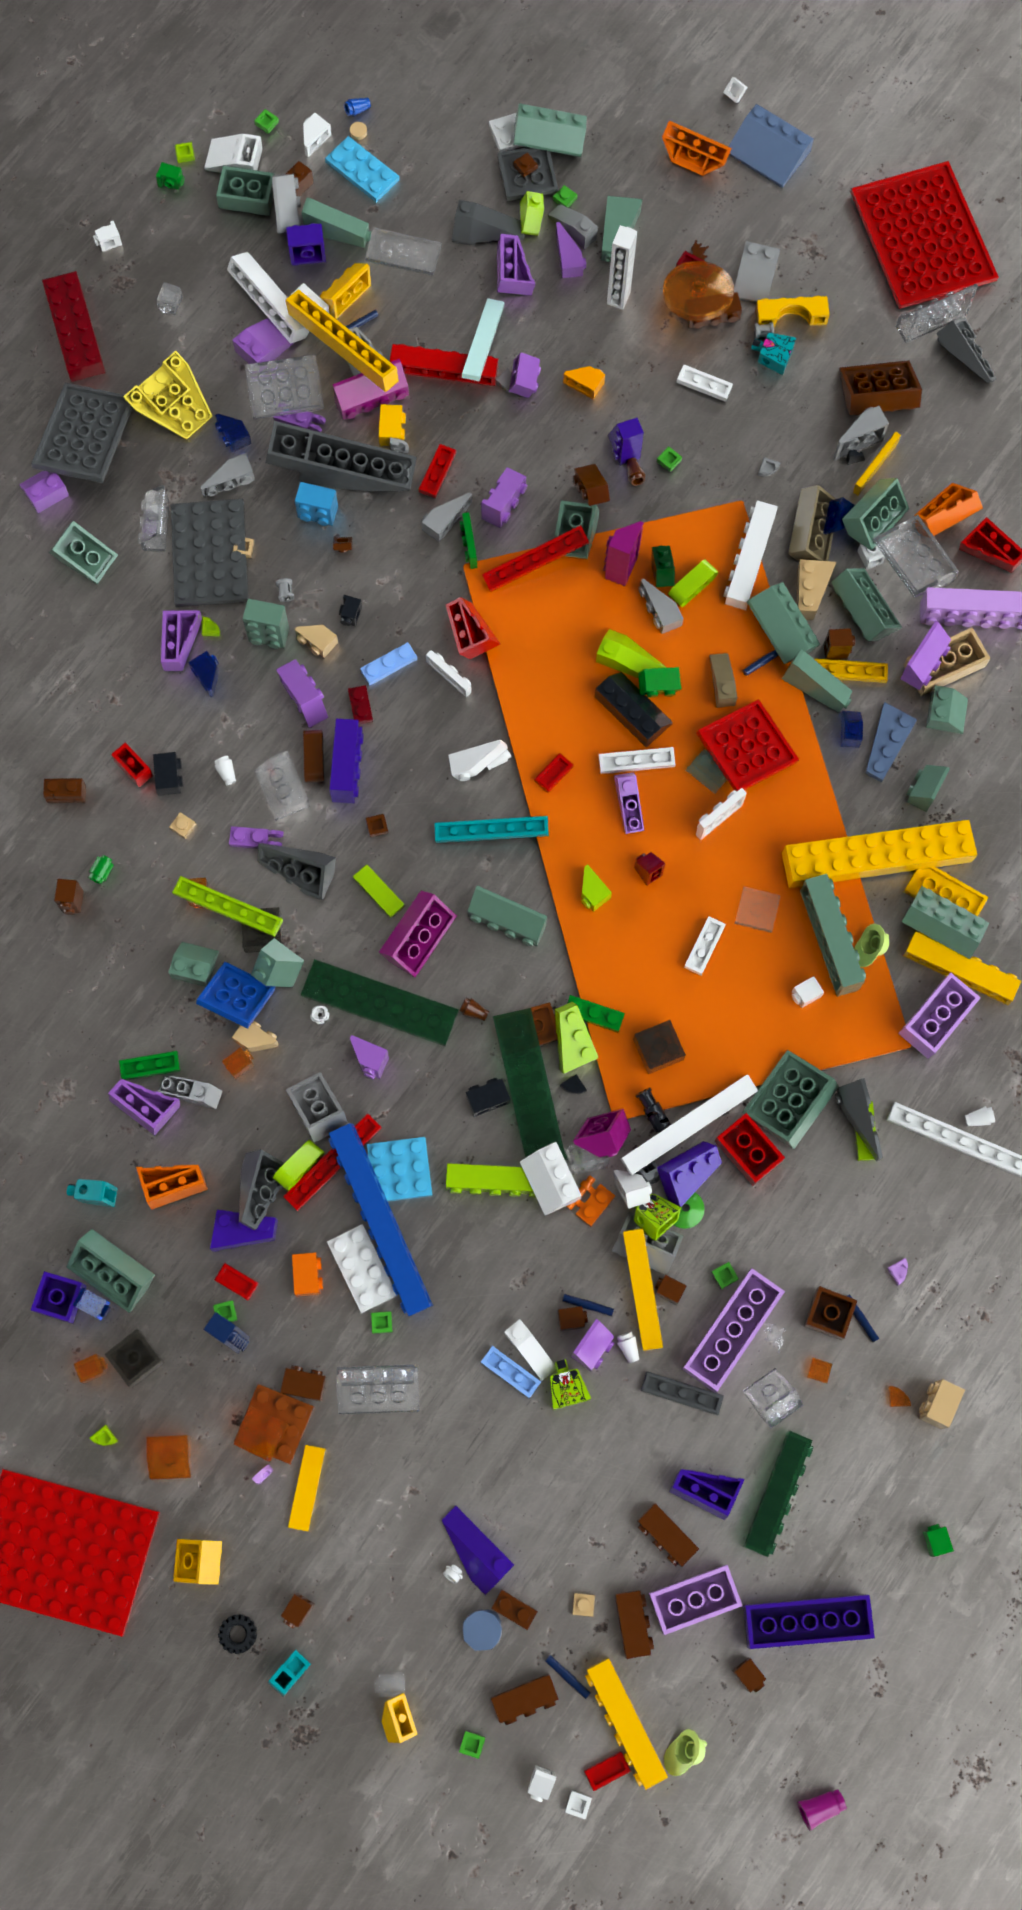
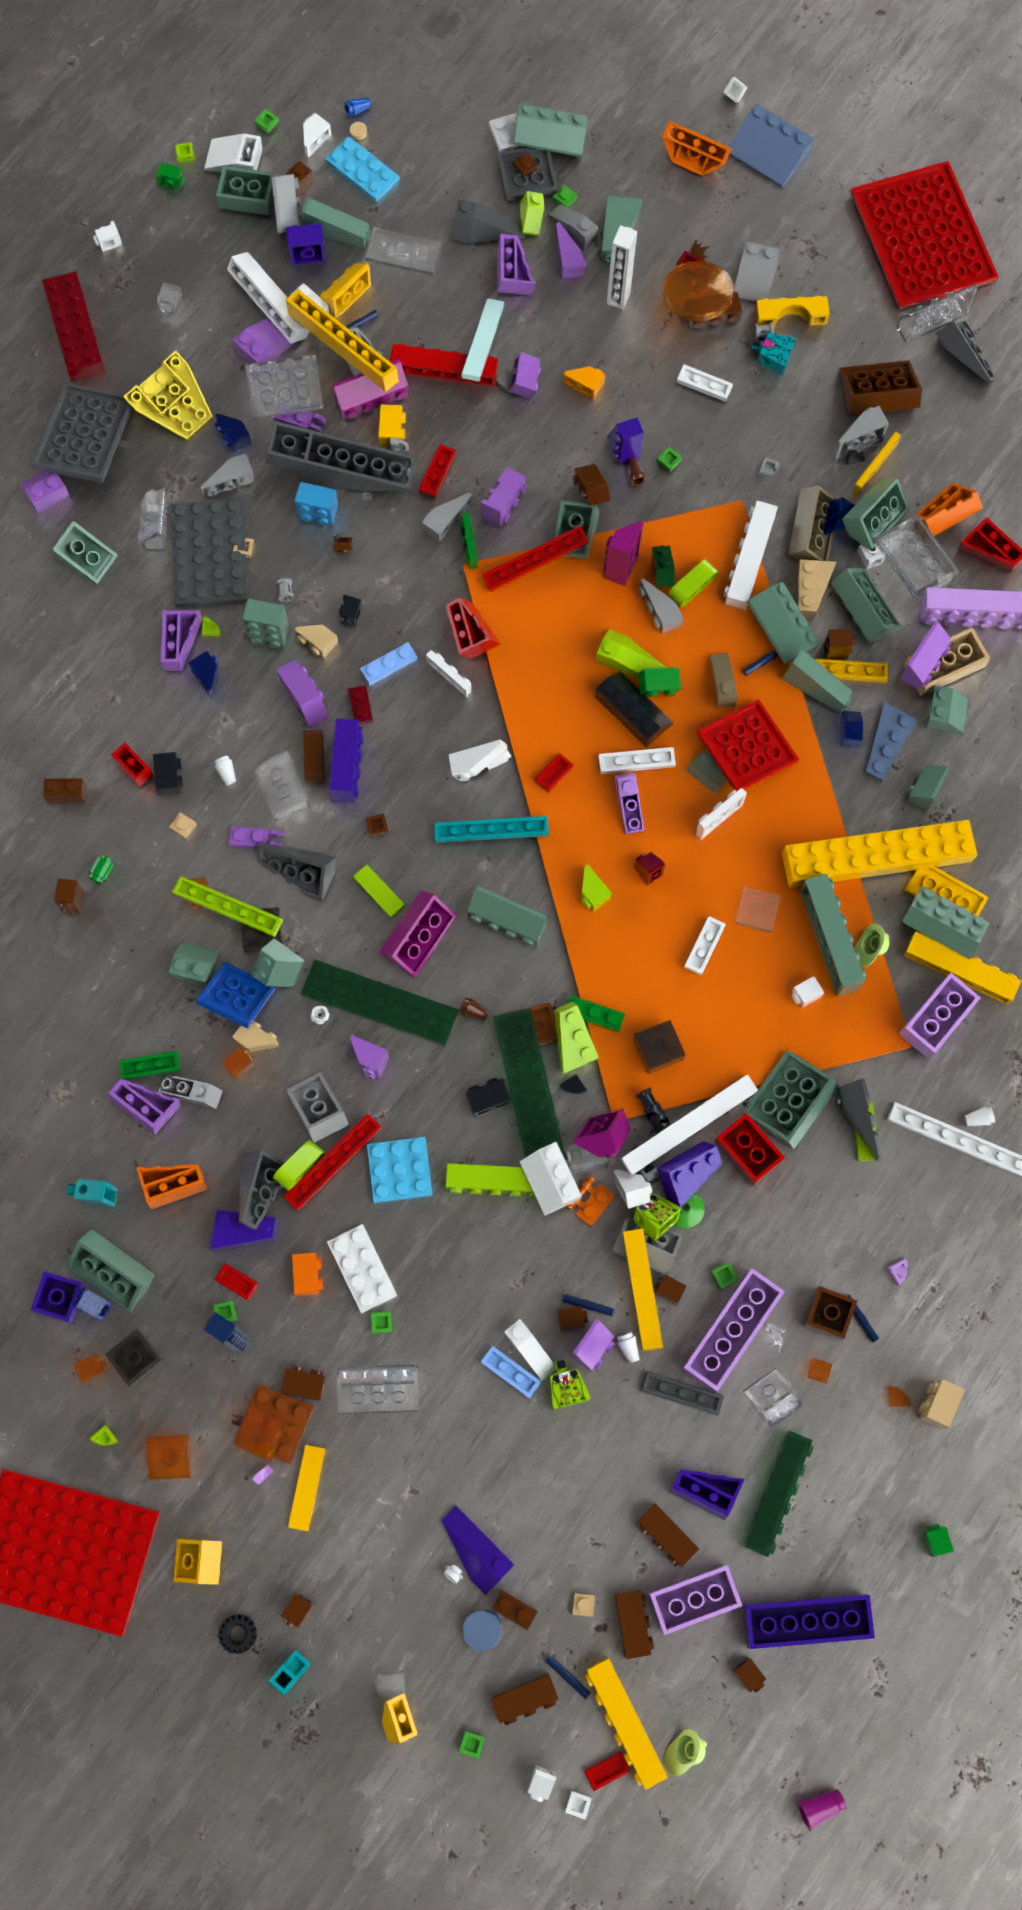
(380, 1220): blue brick -> none

